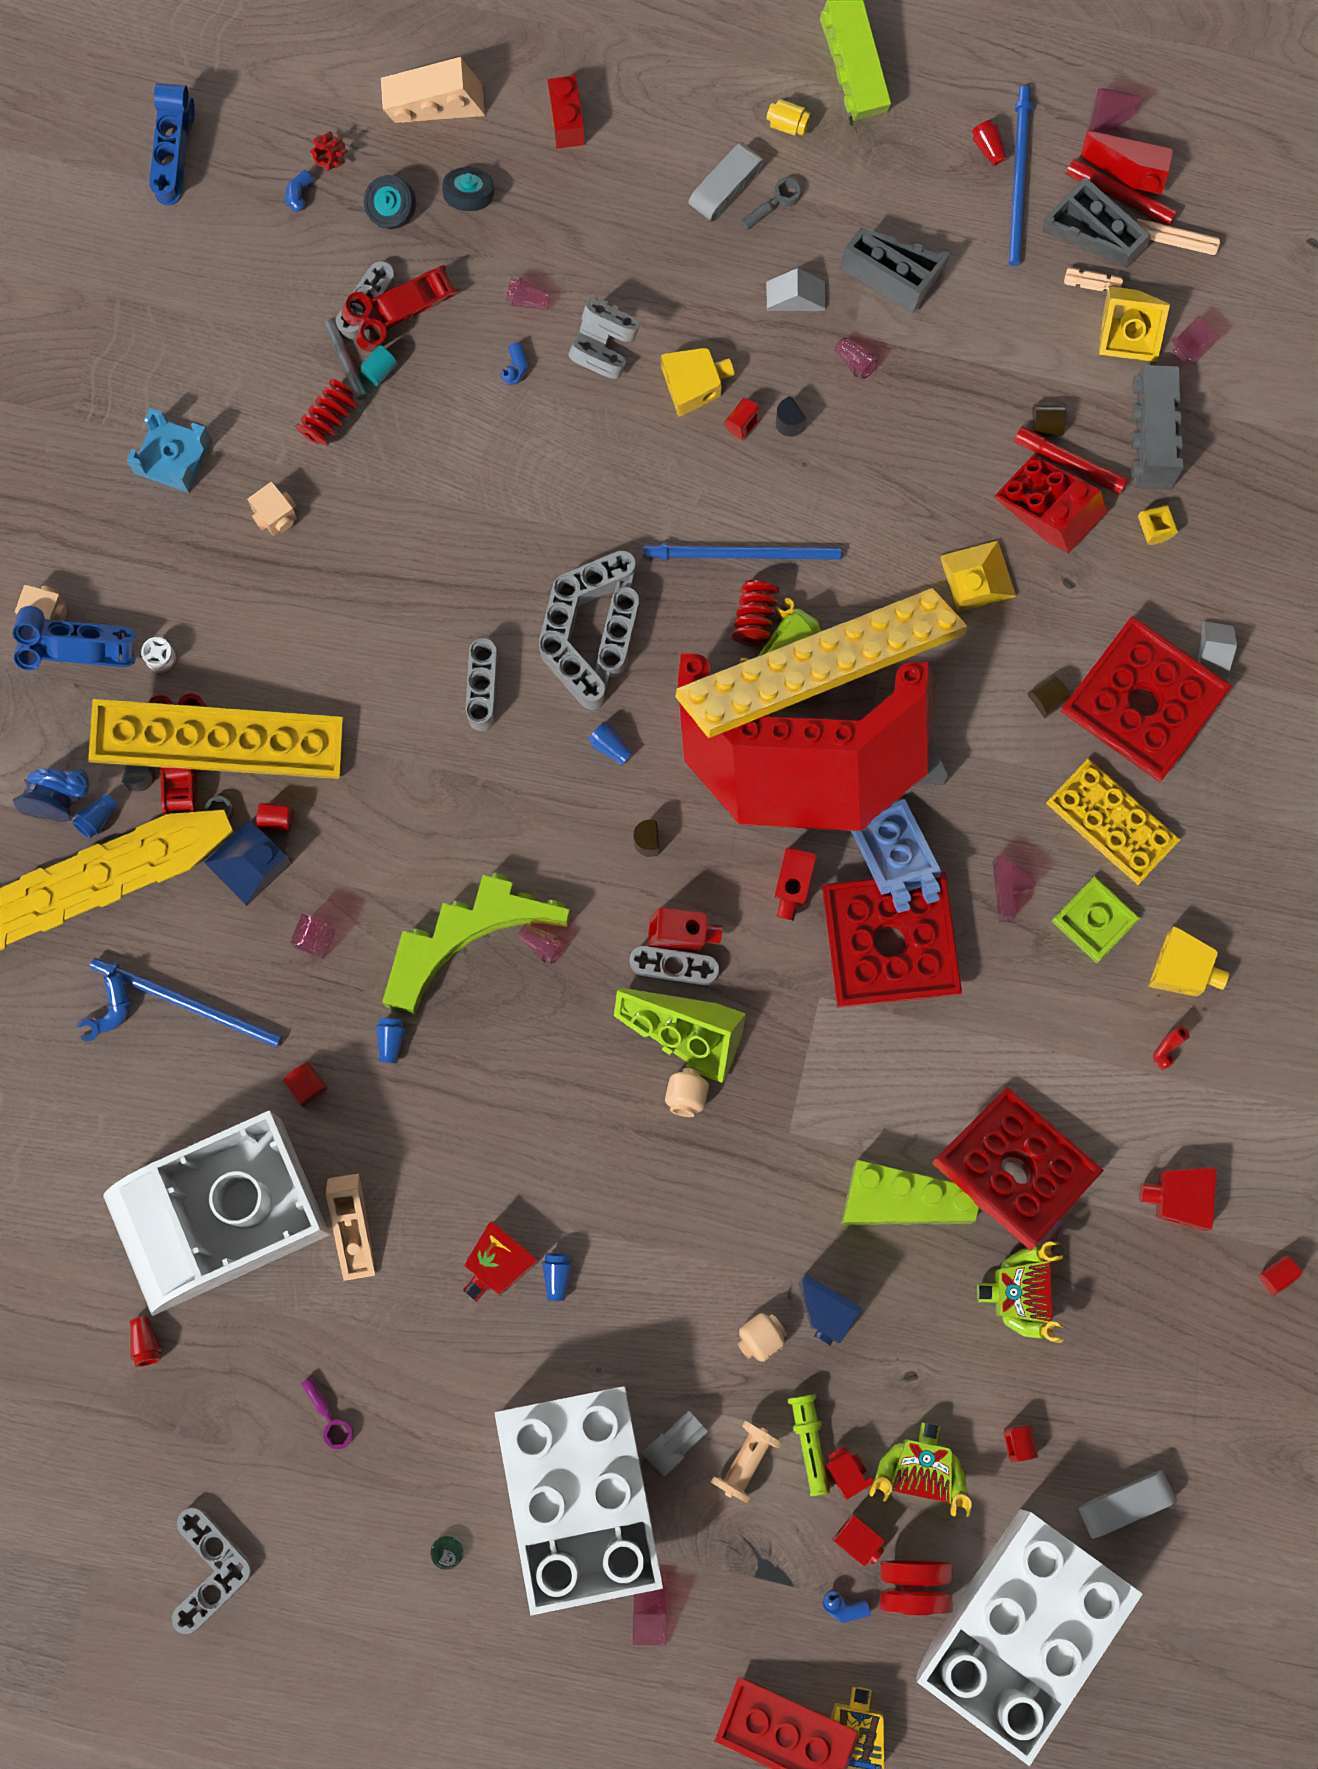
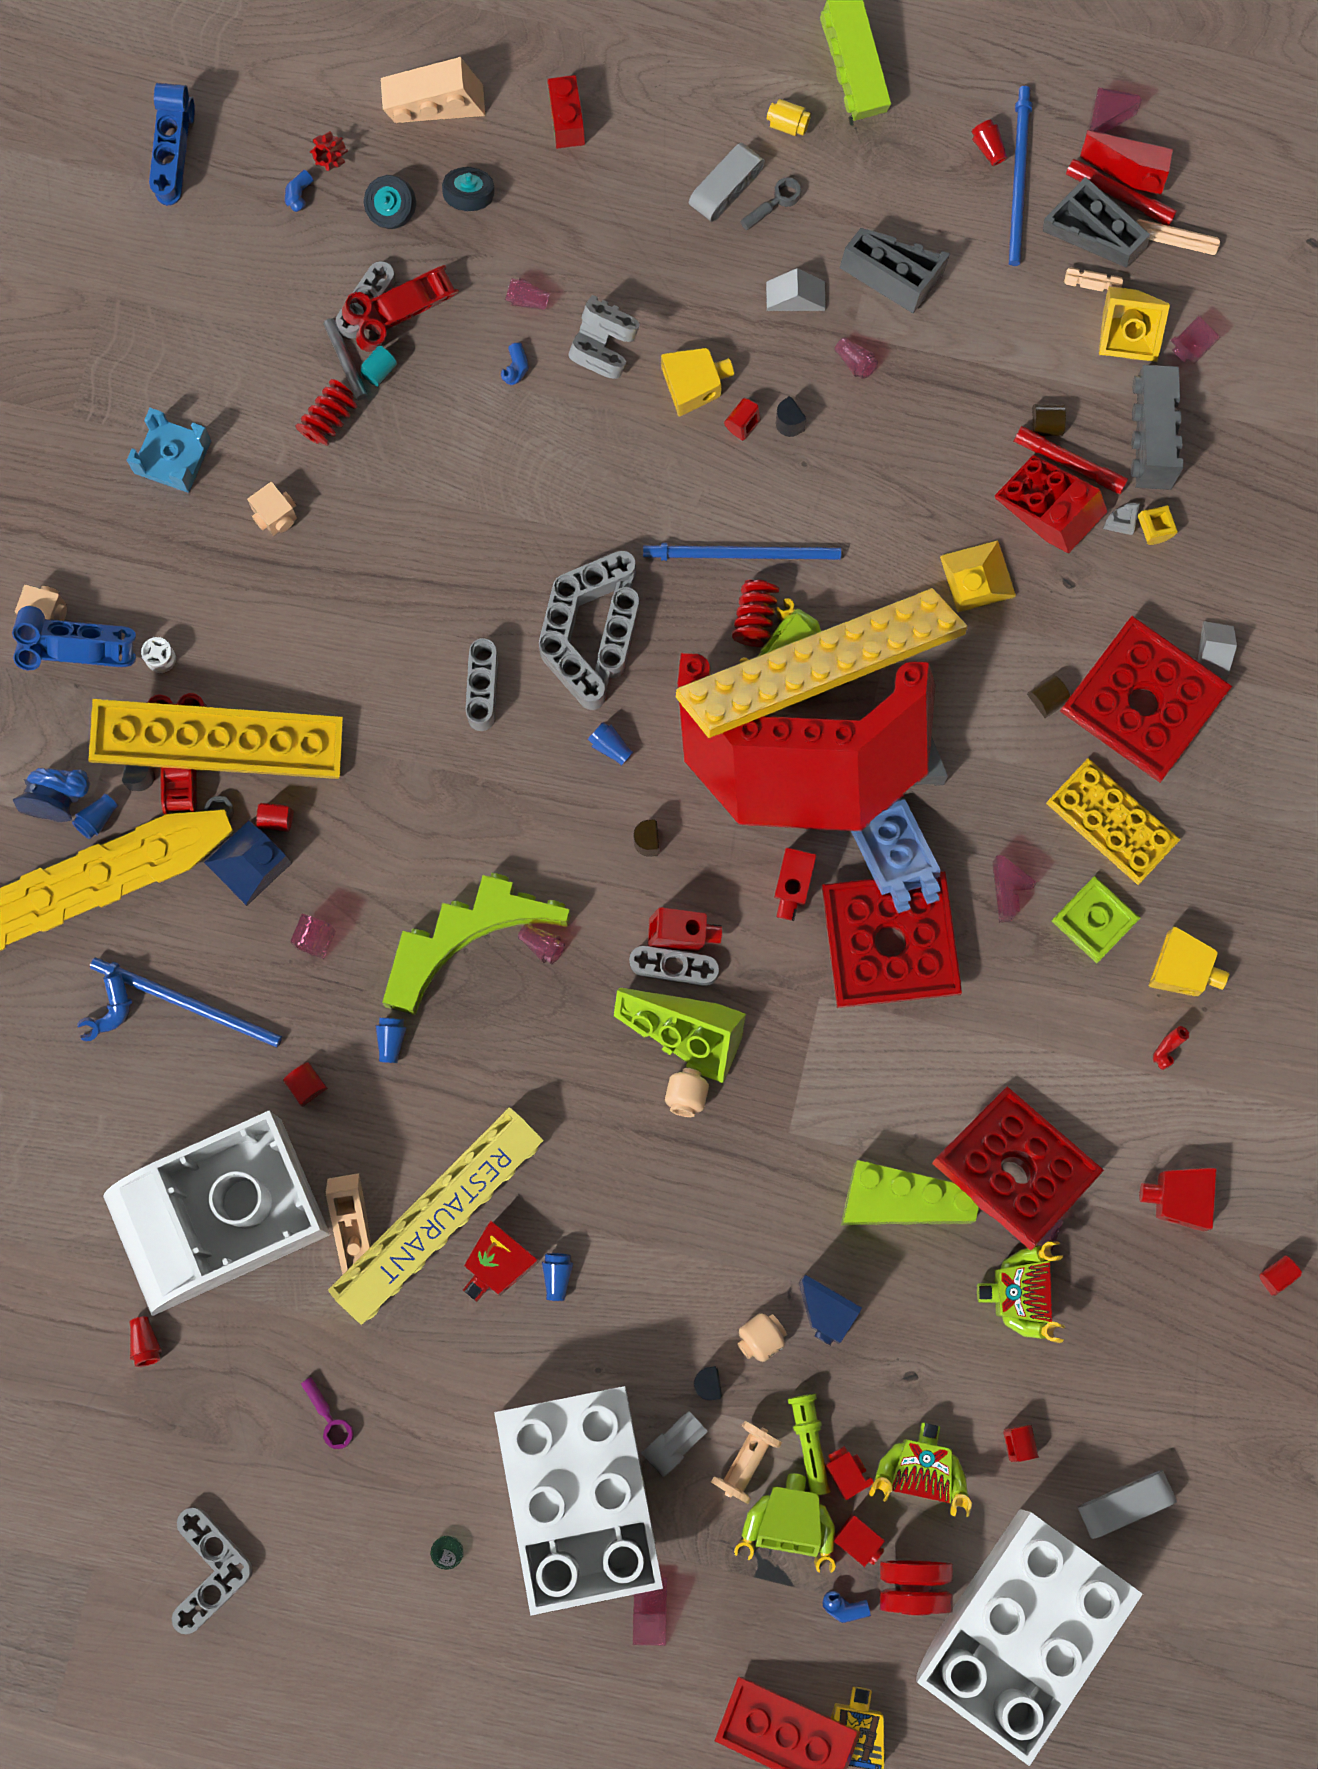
(435, 1216): none -> light yellow brick
(708, 1384): none -> black brick
(790, 1523): none -> lime torso
(1123, 519): none -> light grey tile

